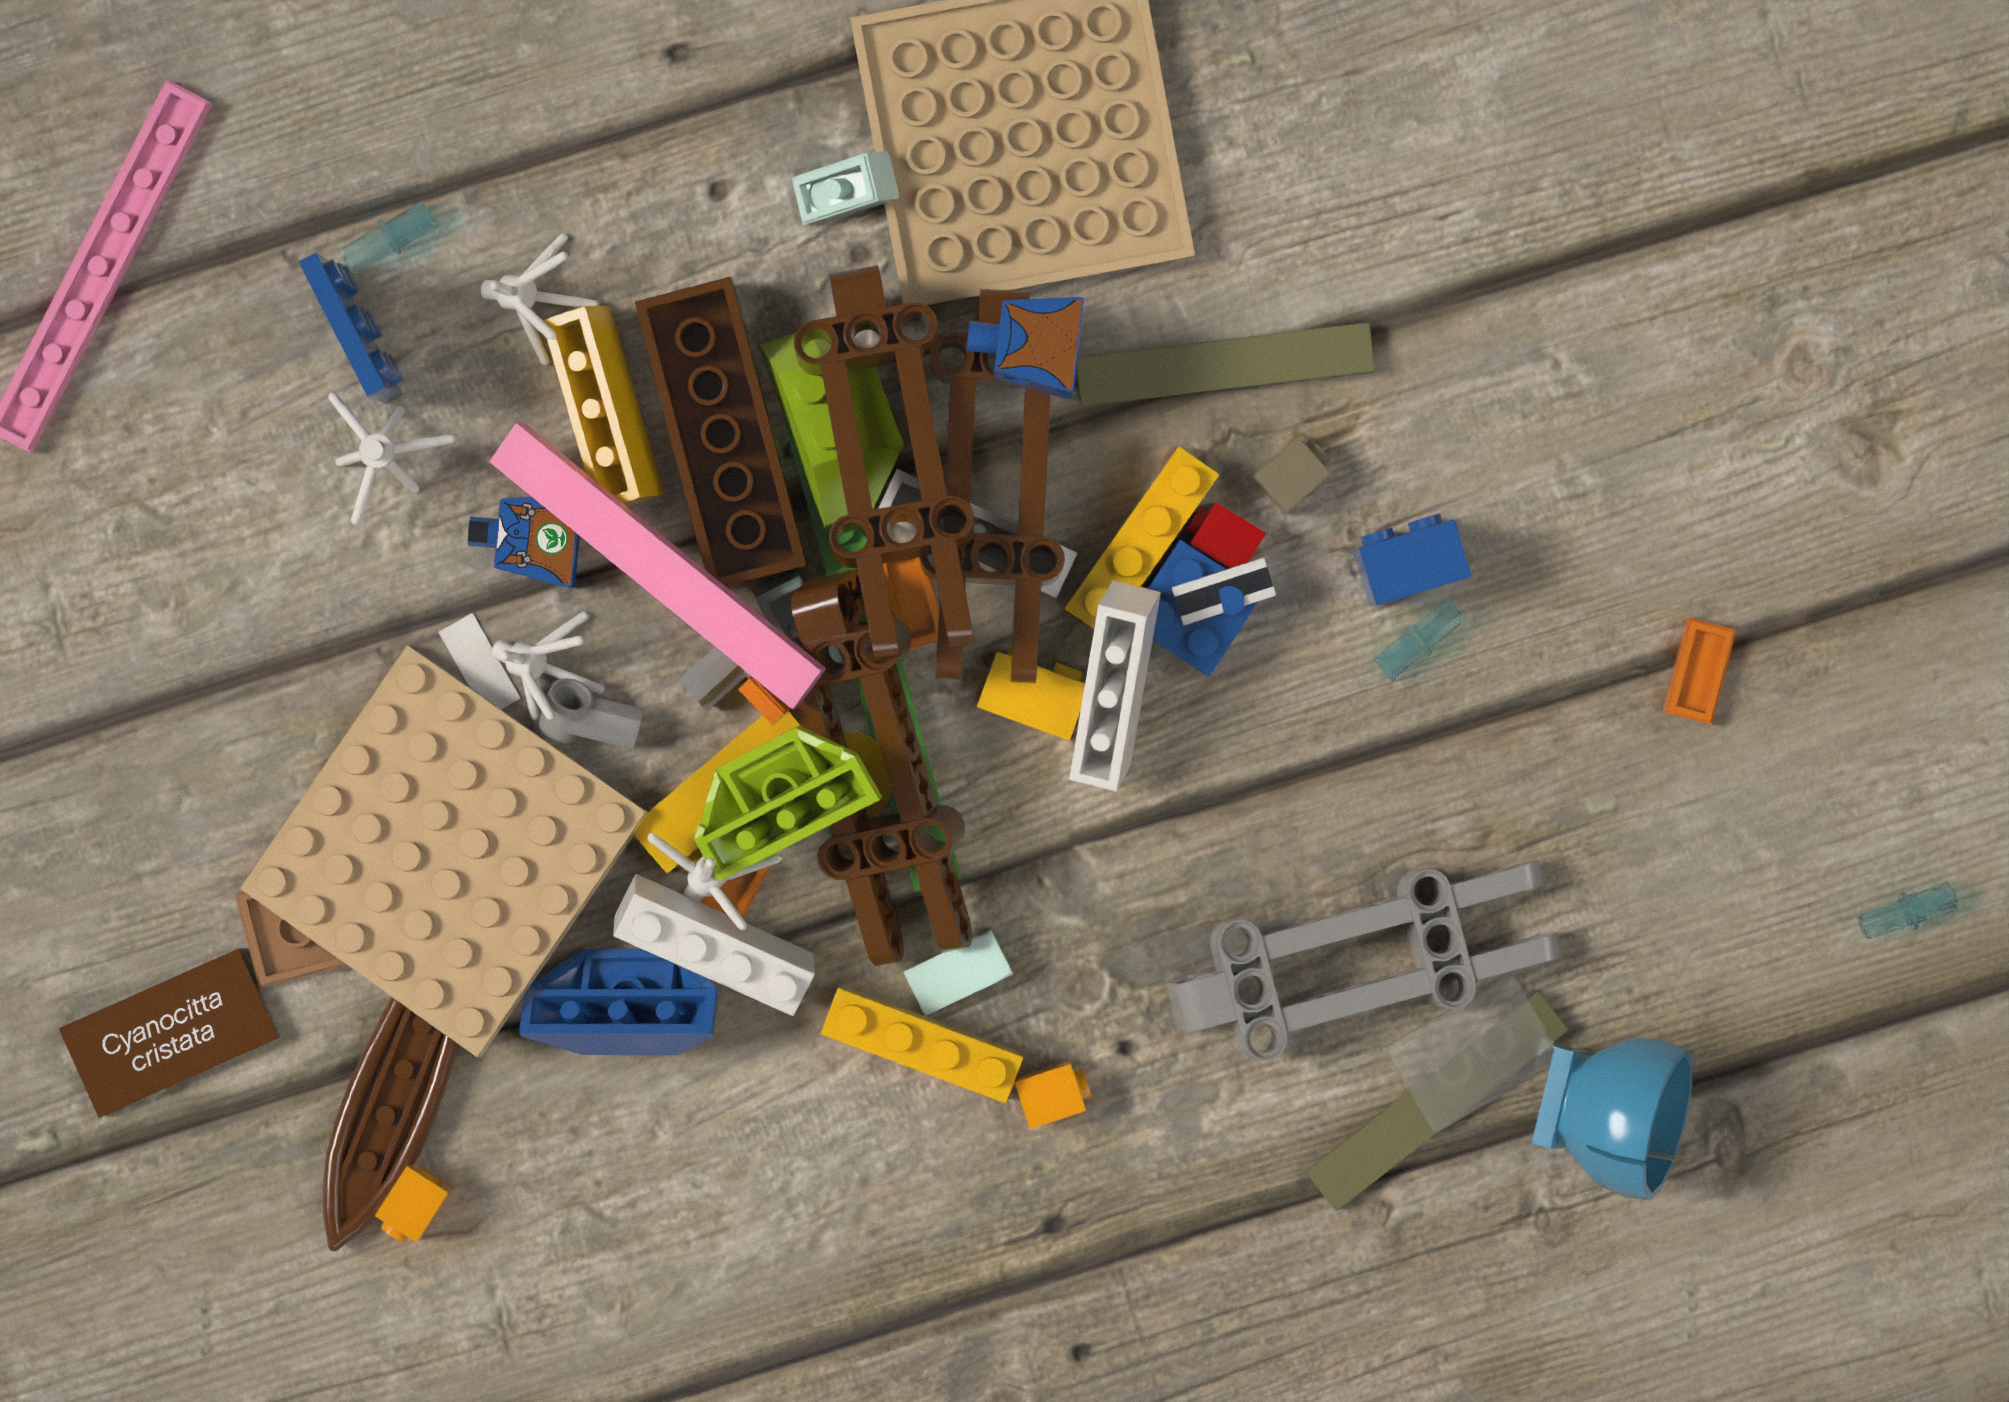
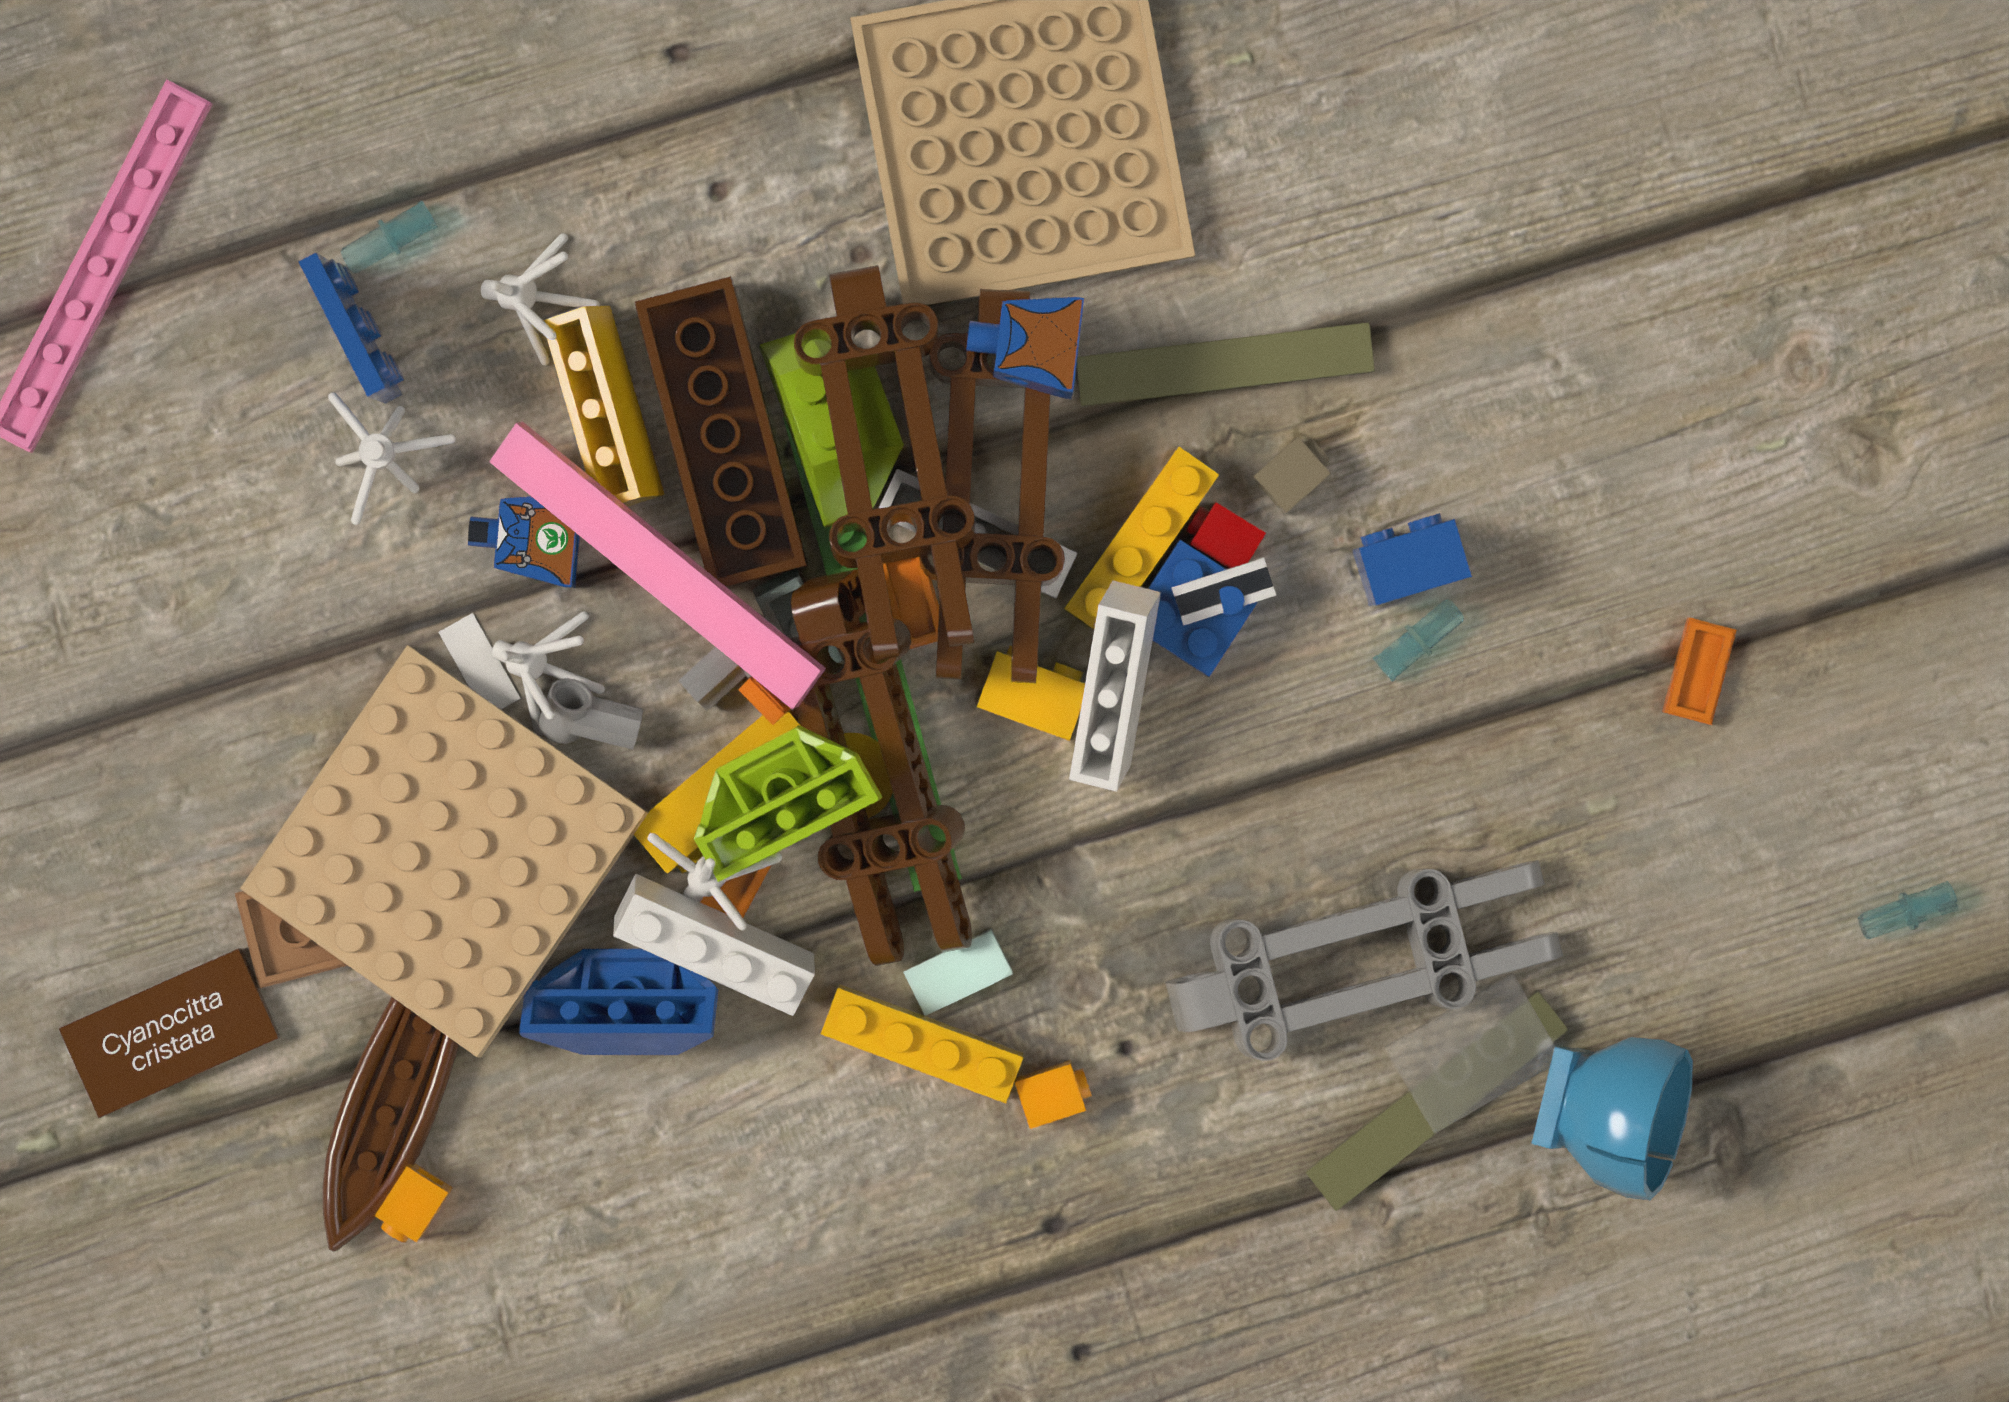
(845, 187): light aqua slope -> none

